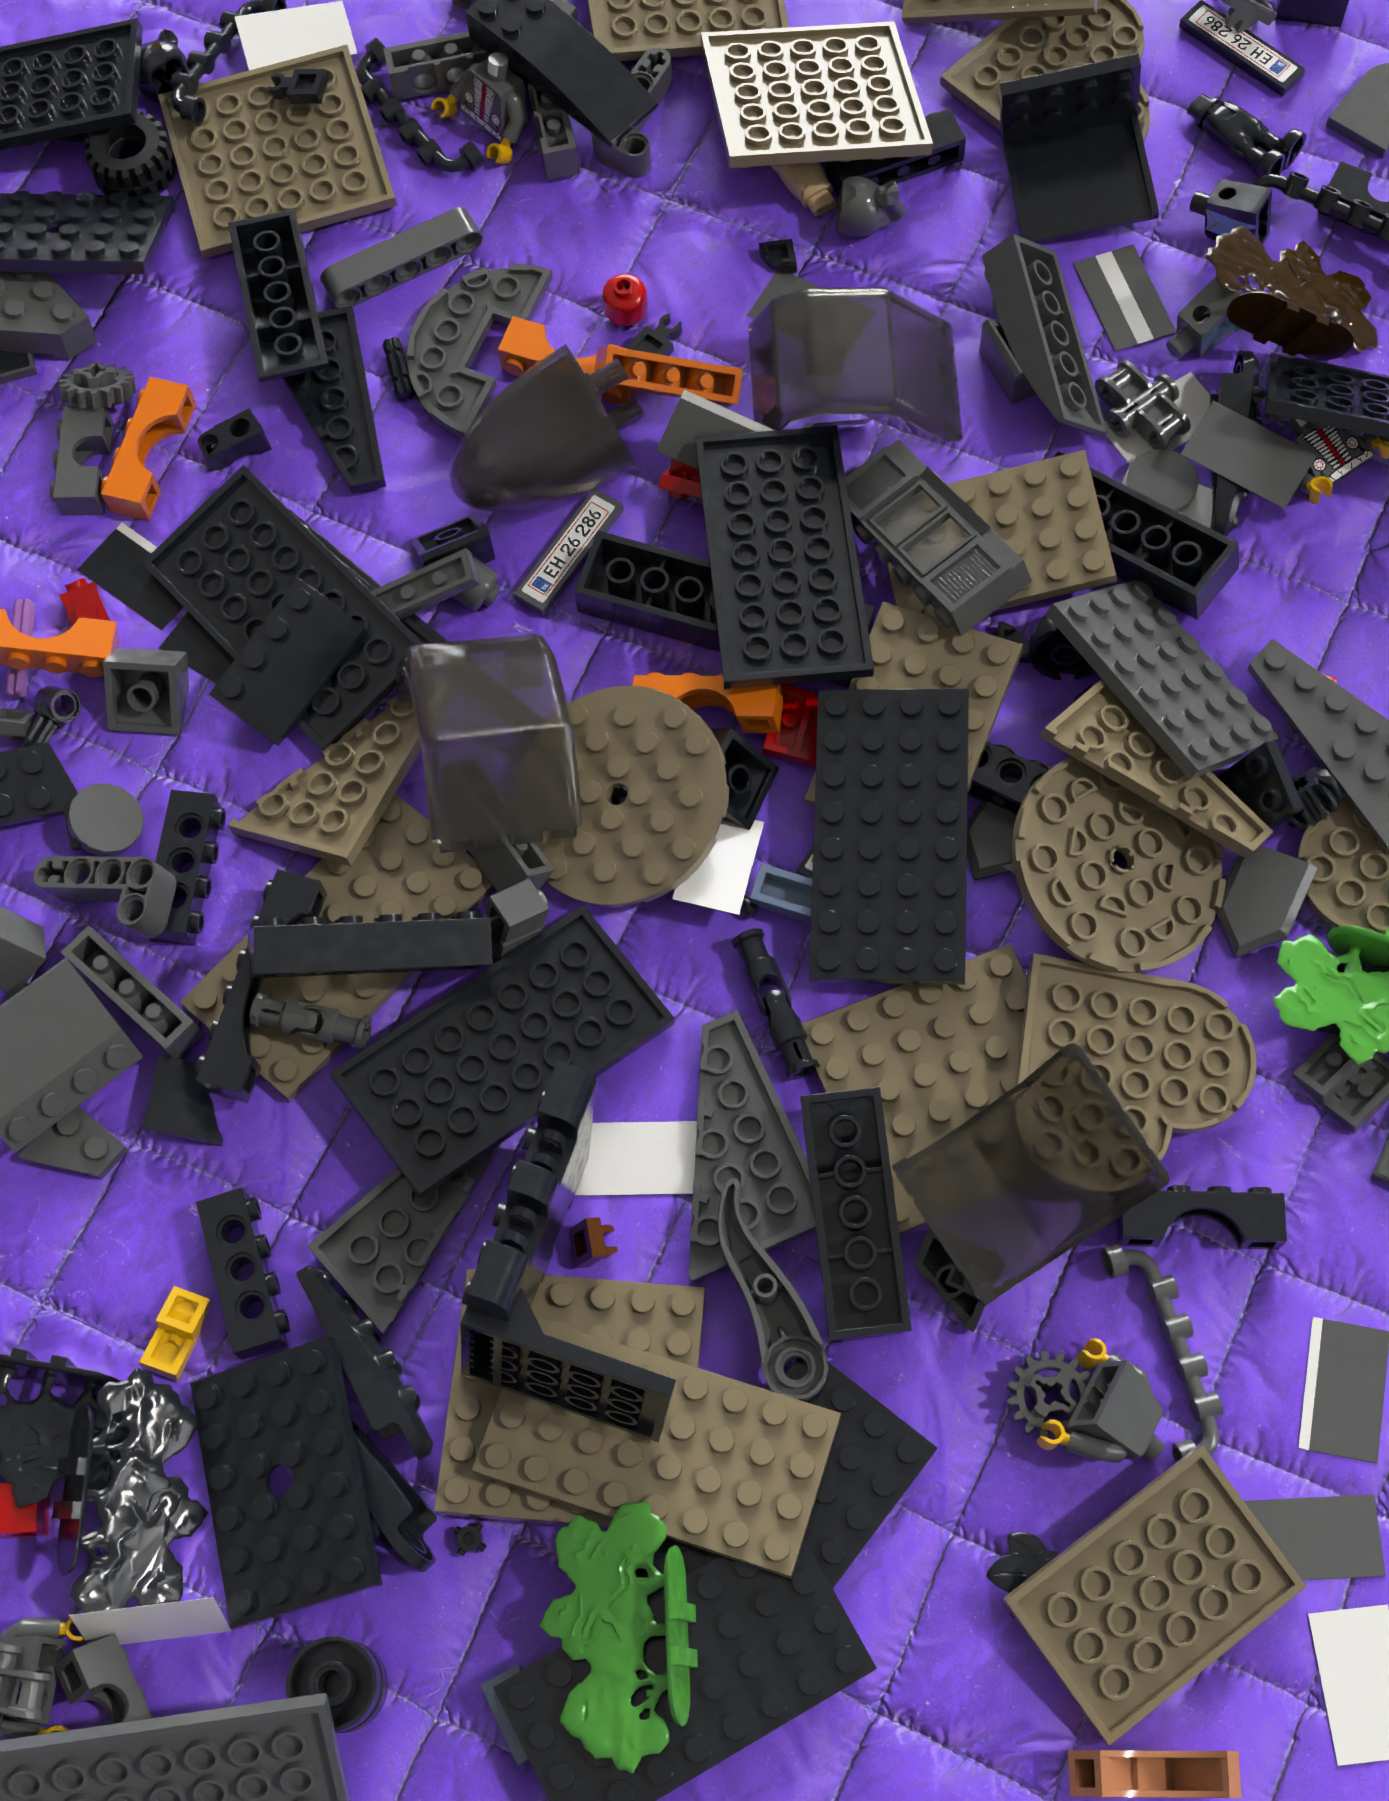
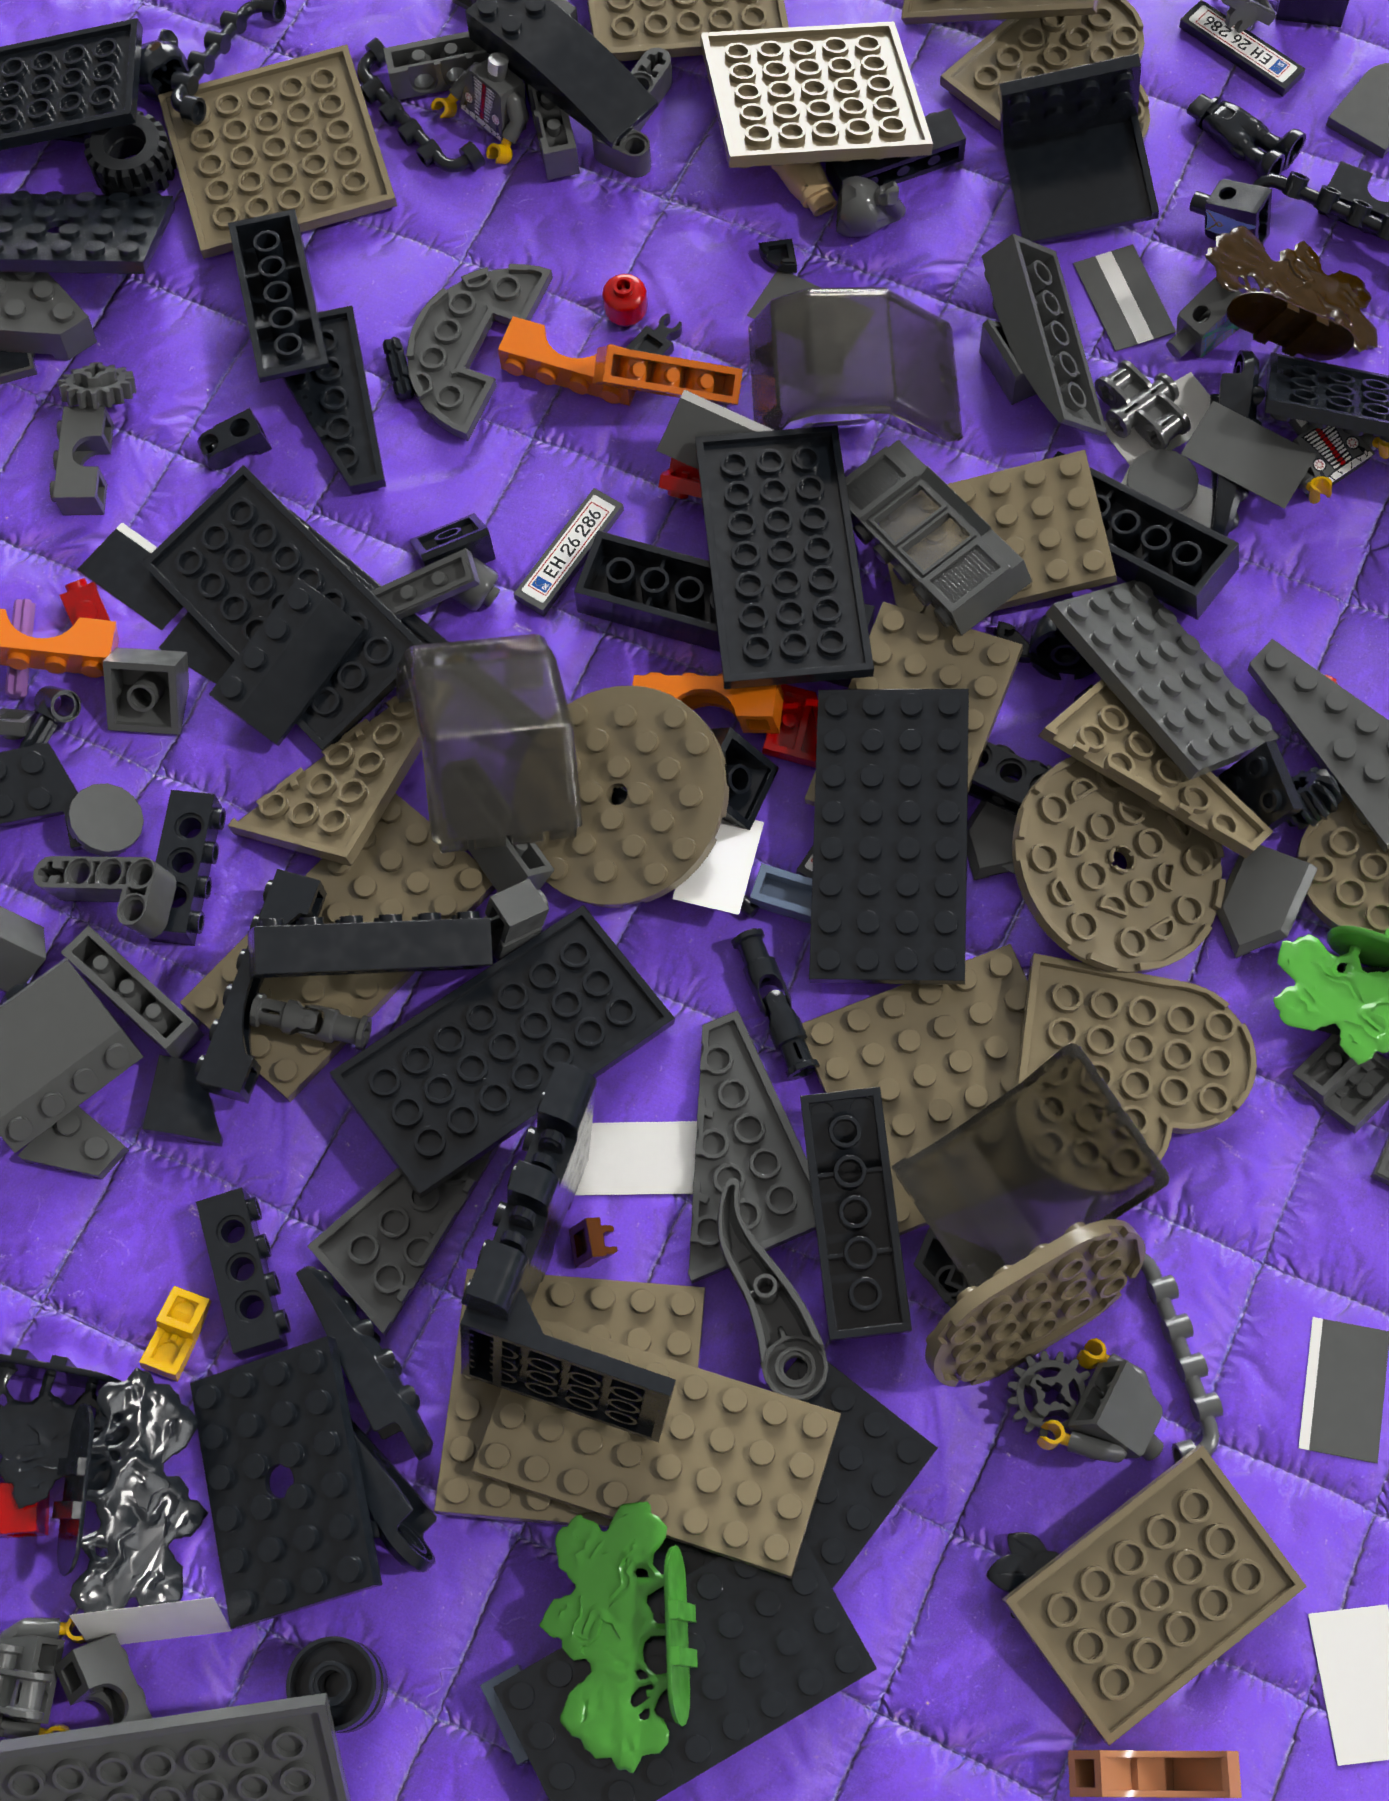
(161, 411): orange arch -> none
(293, 33): white sticker -> none
(304, 86): black plate -> none
(401, 258): dark grey beam -> none
(470, 1539): black piece -> none
(544, 438): clear smoke windscreen -> none
(1034, 1302): none -> dark tan plate
(1251, 1217): black arch -> none
(1325, 1534): dark grey sticker -> none

